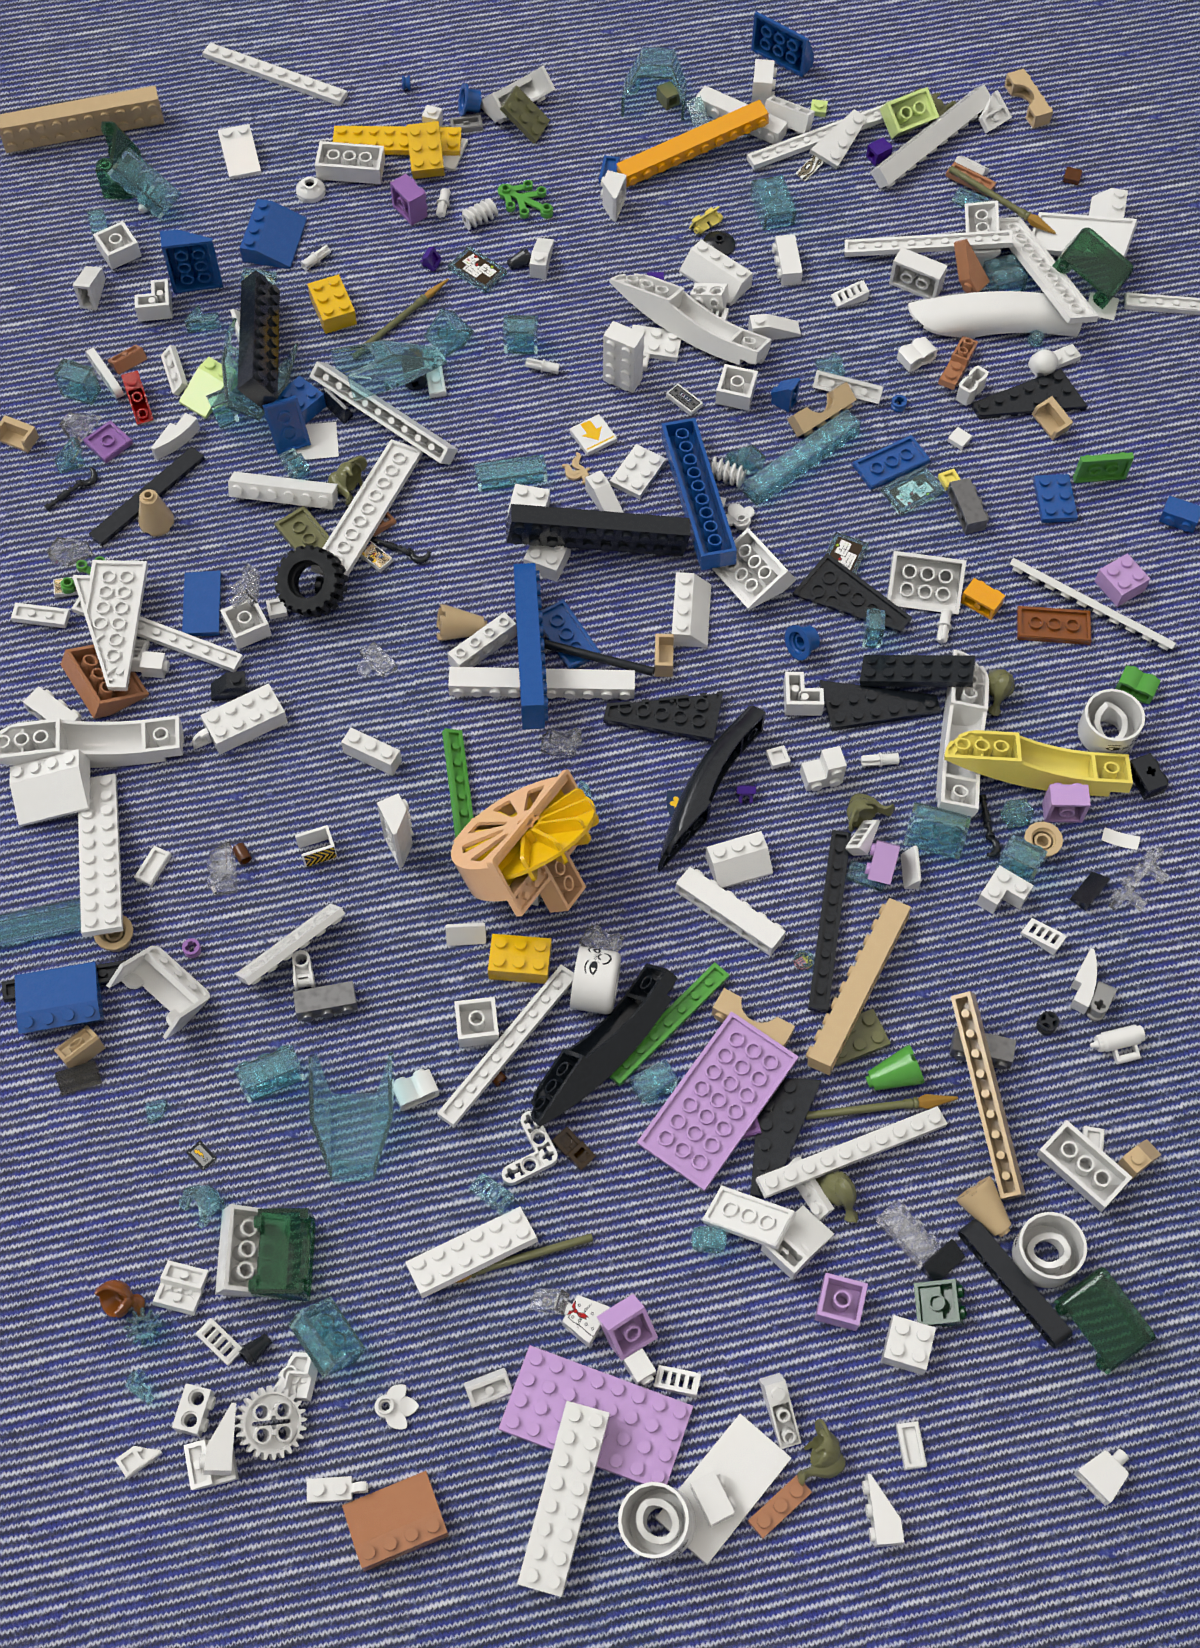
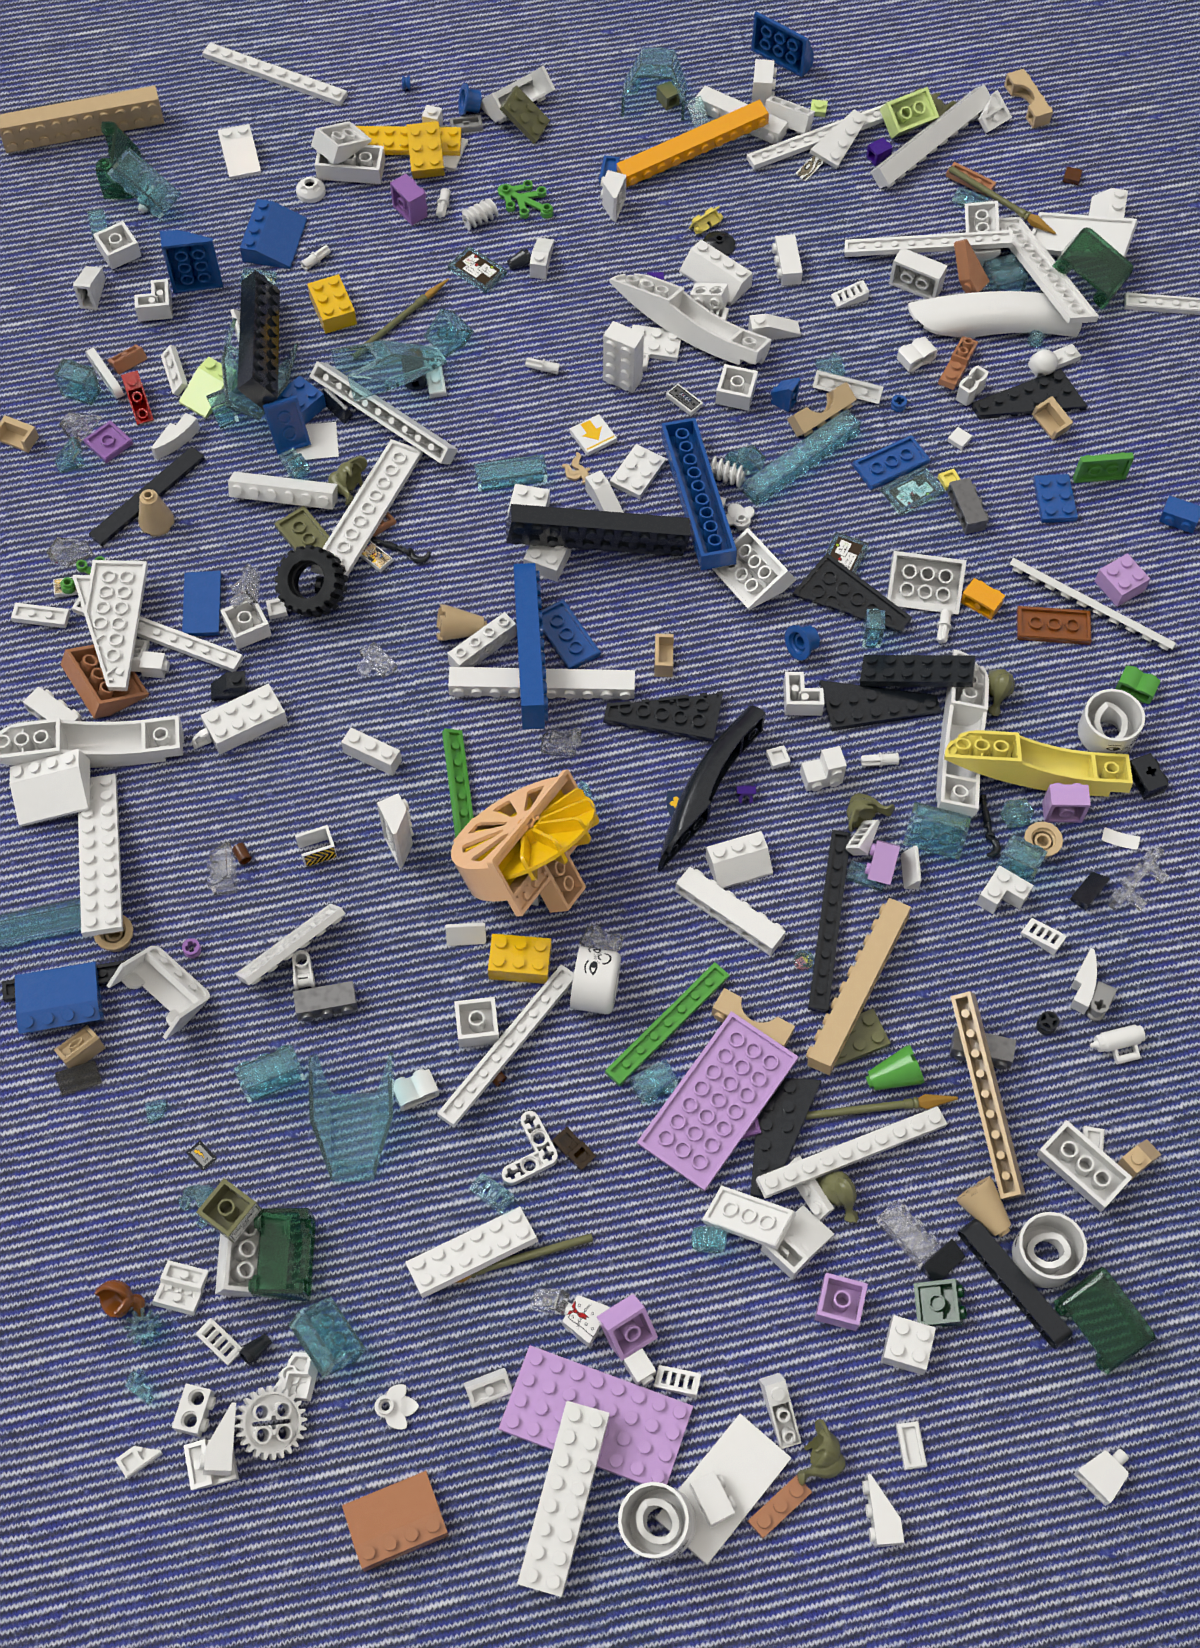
(79, 483): black piece -> none
(152, 866): white tile -> none
(201, 322): clear light blue slope -> none
(228, 1210): none -> olive brick
(334, 1489): white plate -> none
(339, 141): none -> white slope
(431, 259): dark purple tile -> none
(520, 334): clear light blue brick -> none
(598, 657): black piece -> none
(605, 1047): black slope -> none
(691, 610): white slope -> none
(773, 202): clear light blue brick -> none
(972, 165): white tile -> none
(1108, 311): white sticker -> none

